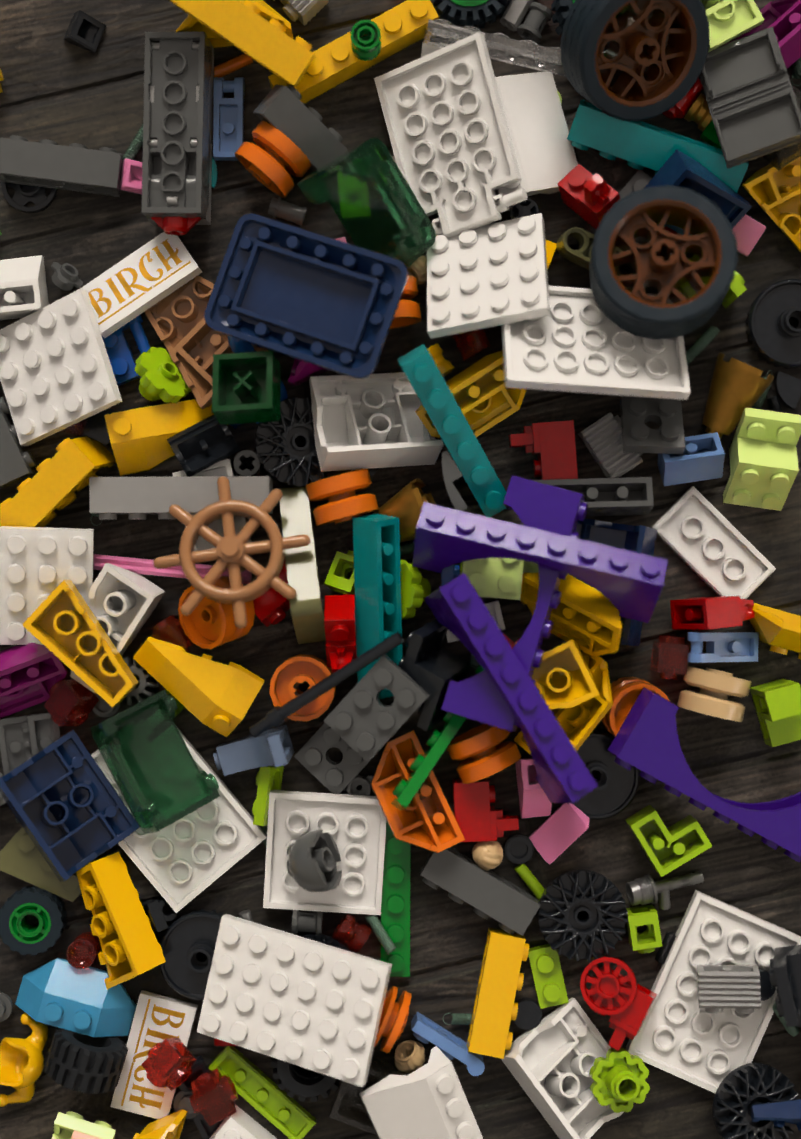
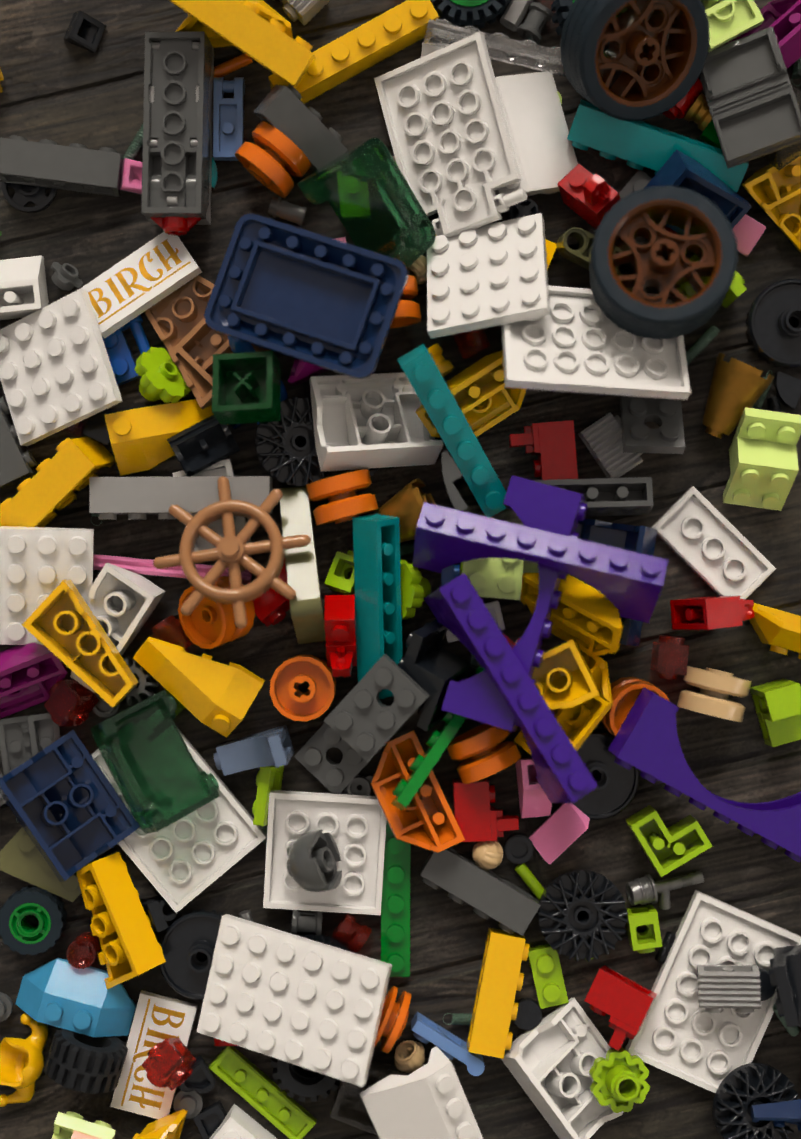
(213, 1096): clear red brick -> none
(238, 464): dark grey bush -> none
(279, 715): black bar -> none
(368, 46): green wheel -> none
(380, 933): sand green piece -> none
(608, 985): red wheel -> none
(700, 461): medium blue brick -> none
(723, 647): medium blue plate -> none

